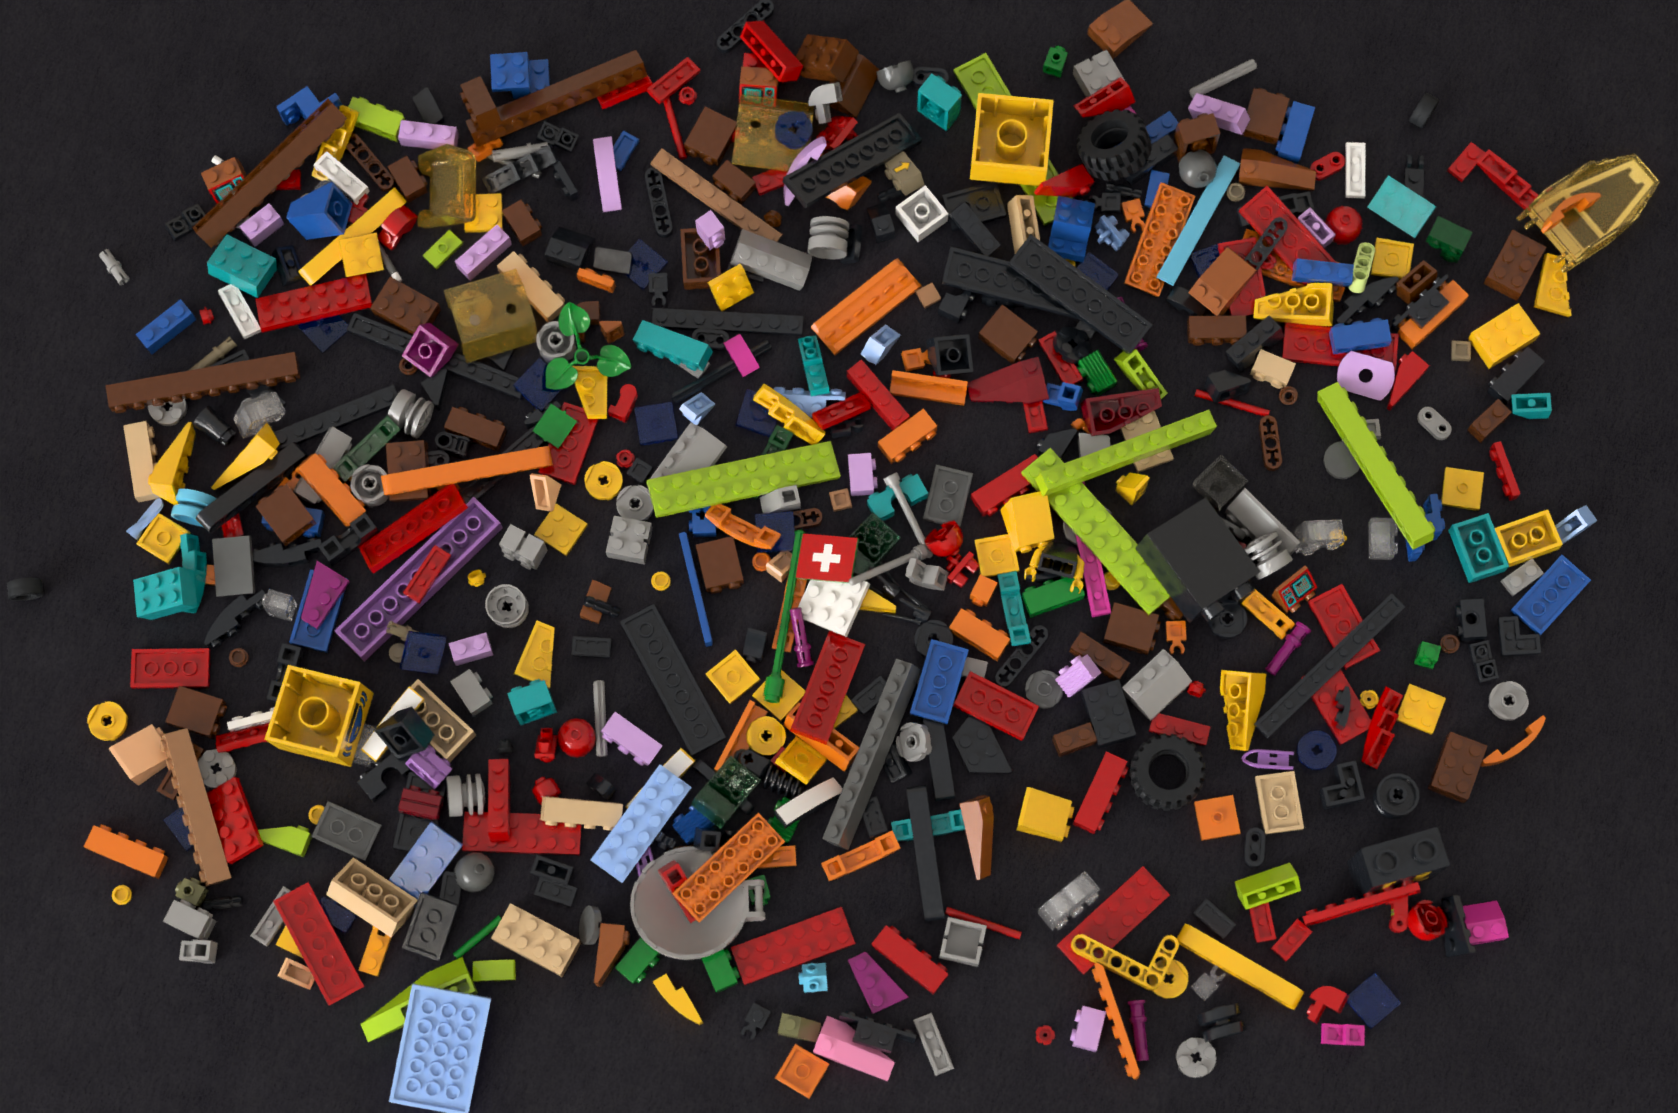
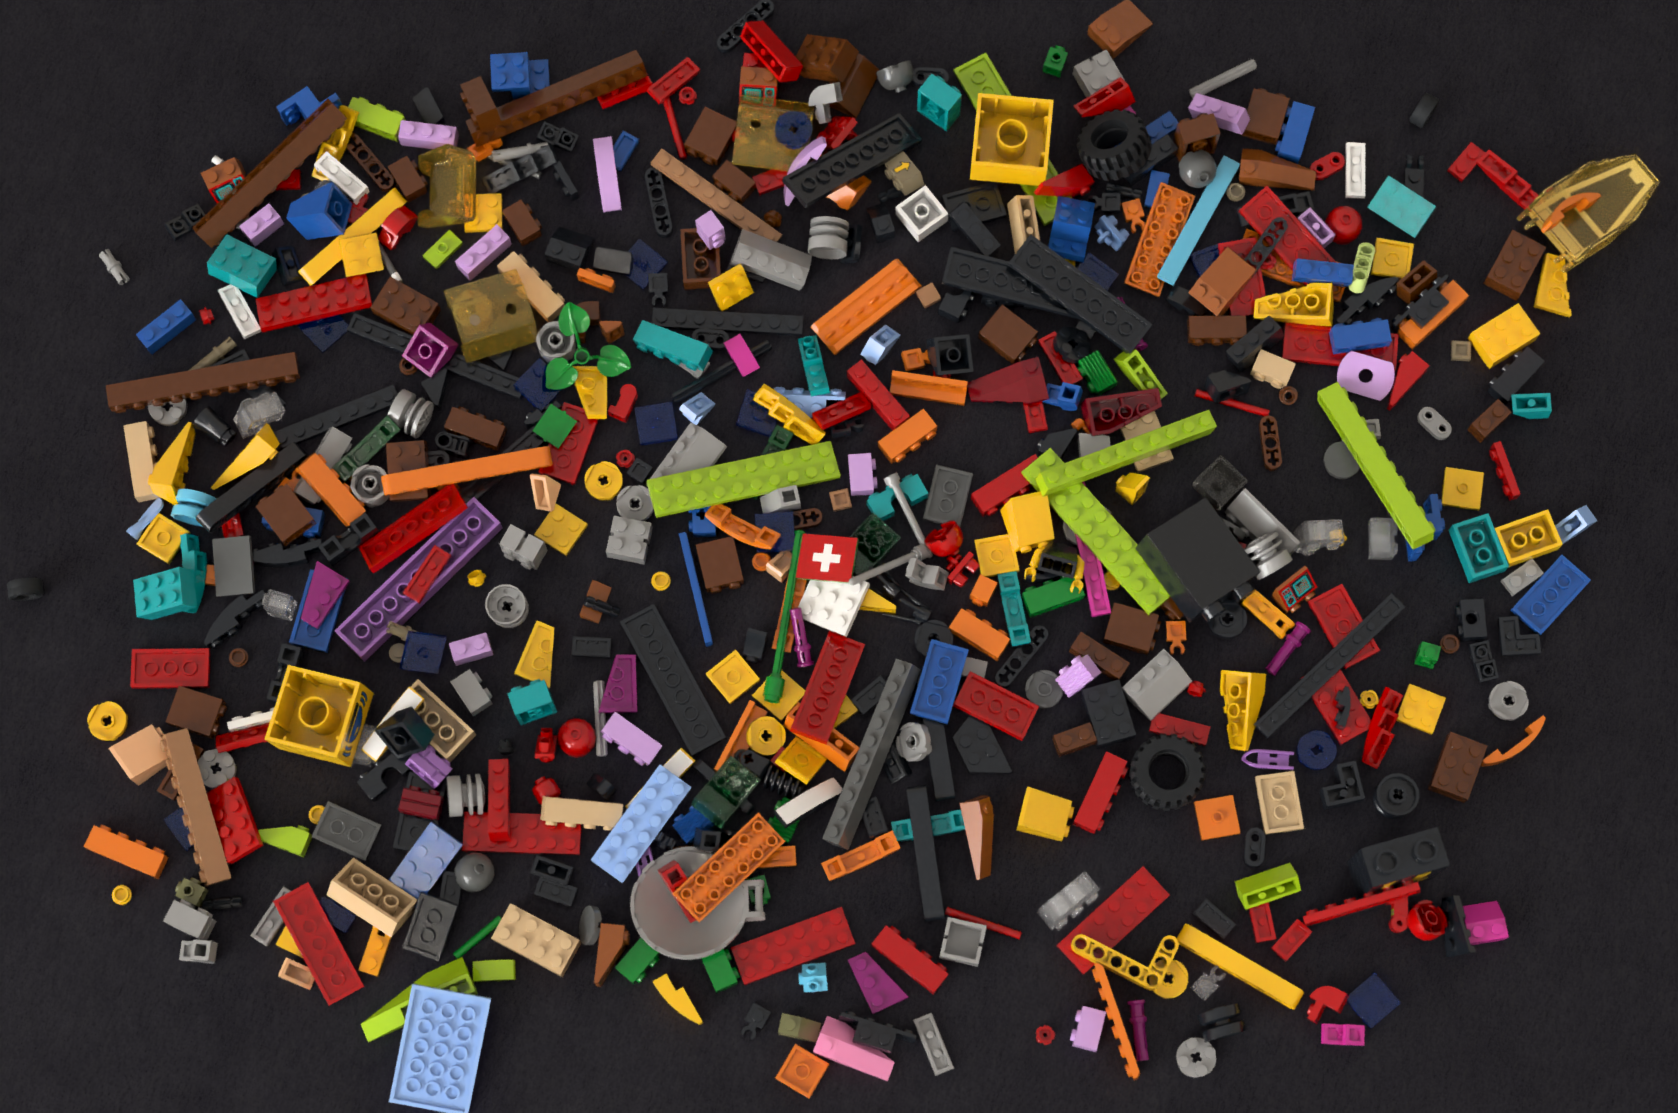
(621, 687): none -> magenta wing
(1449, 238): dark green brick -> none

